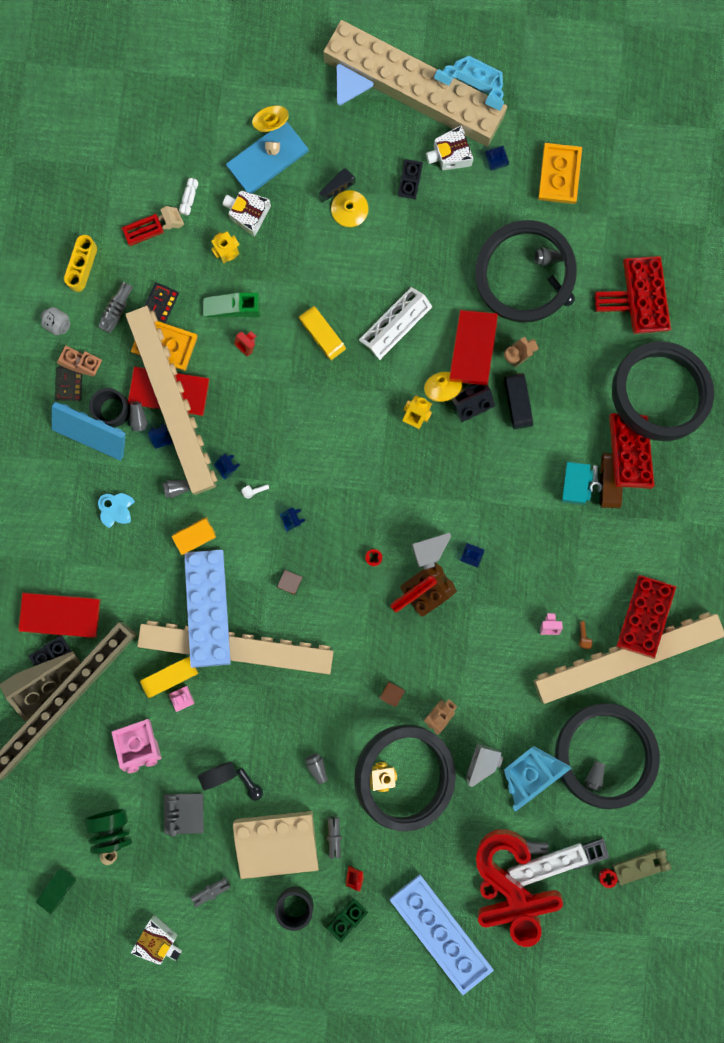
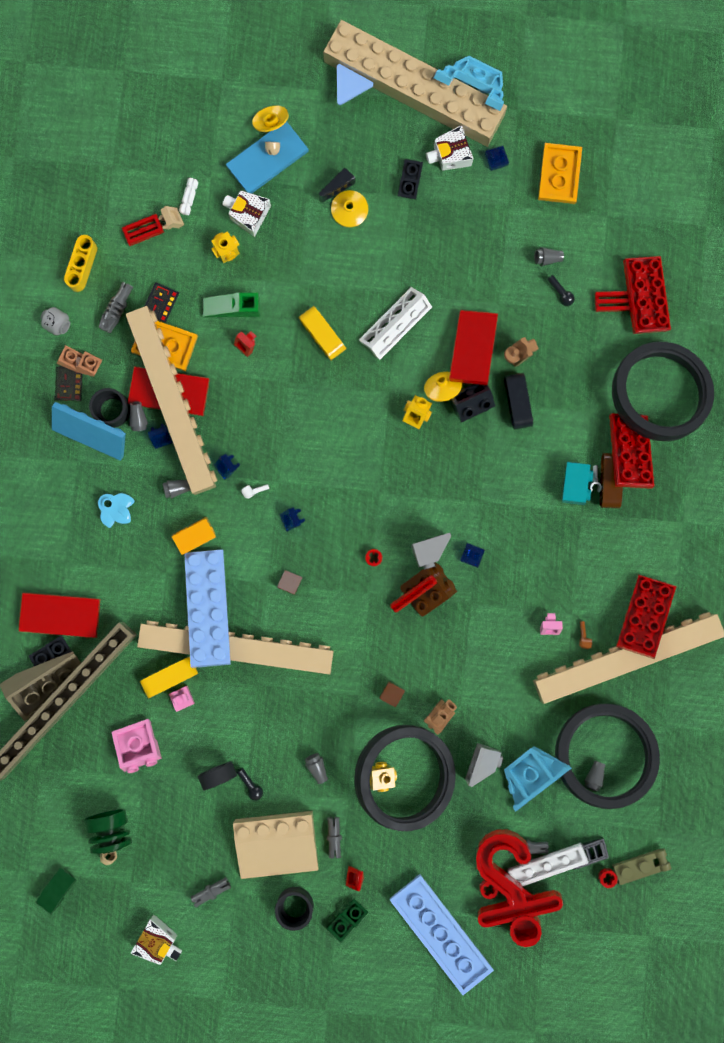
(183, 814): dark grey hinge -> none
(506, 232): black tyre -> none

